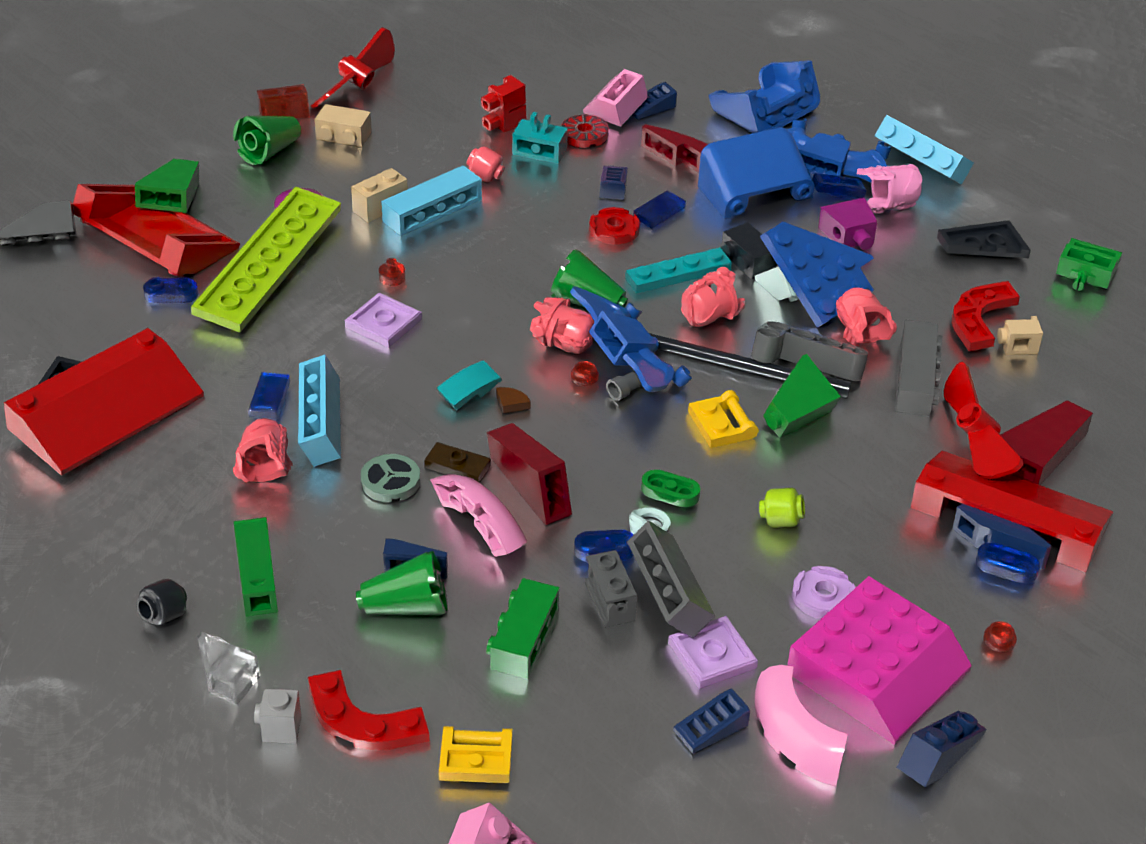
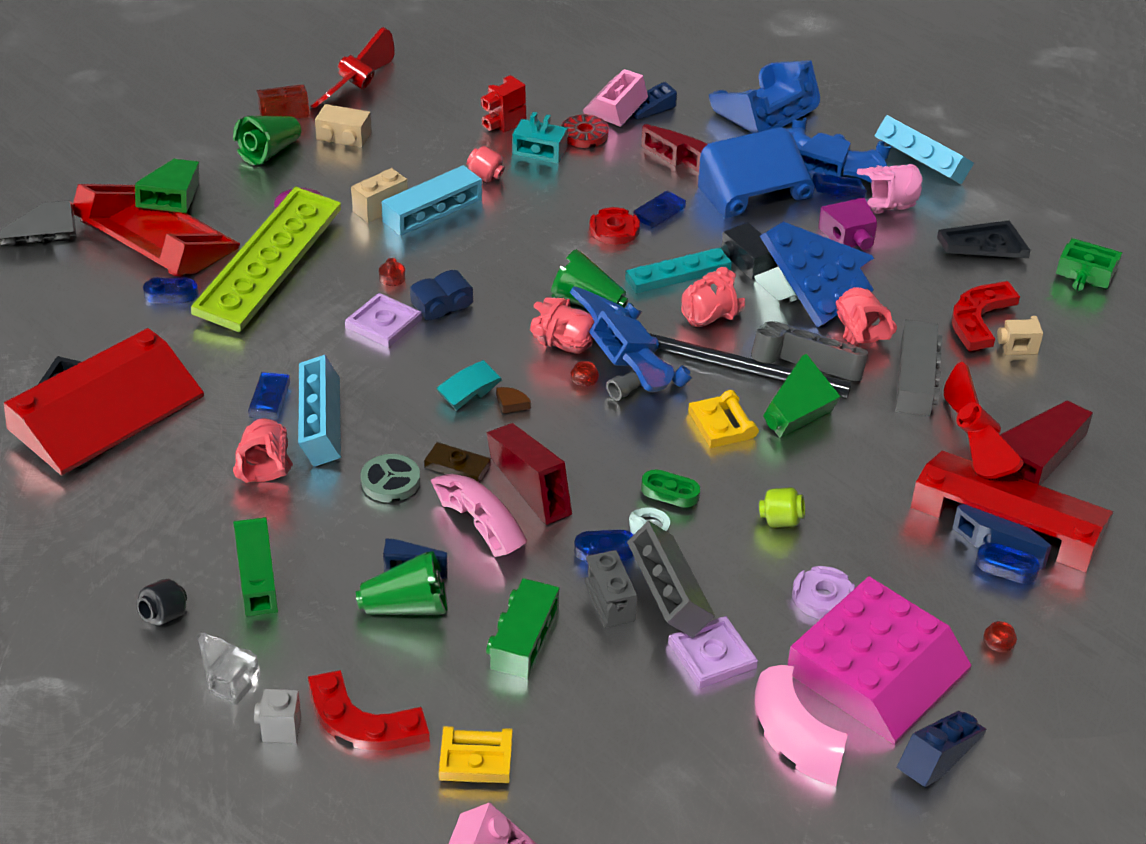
(442, 294): none -> dark blue brick
(613, 182): dark blue slope -> none
(728, 707): dark blue slope -> none

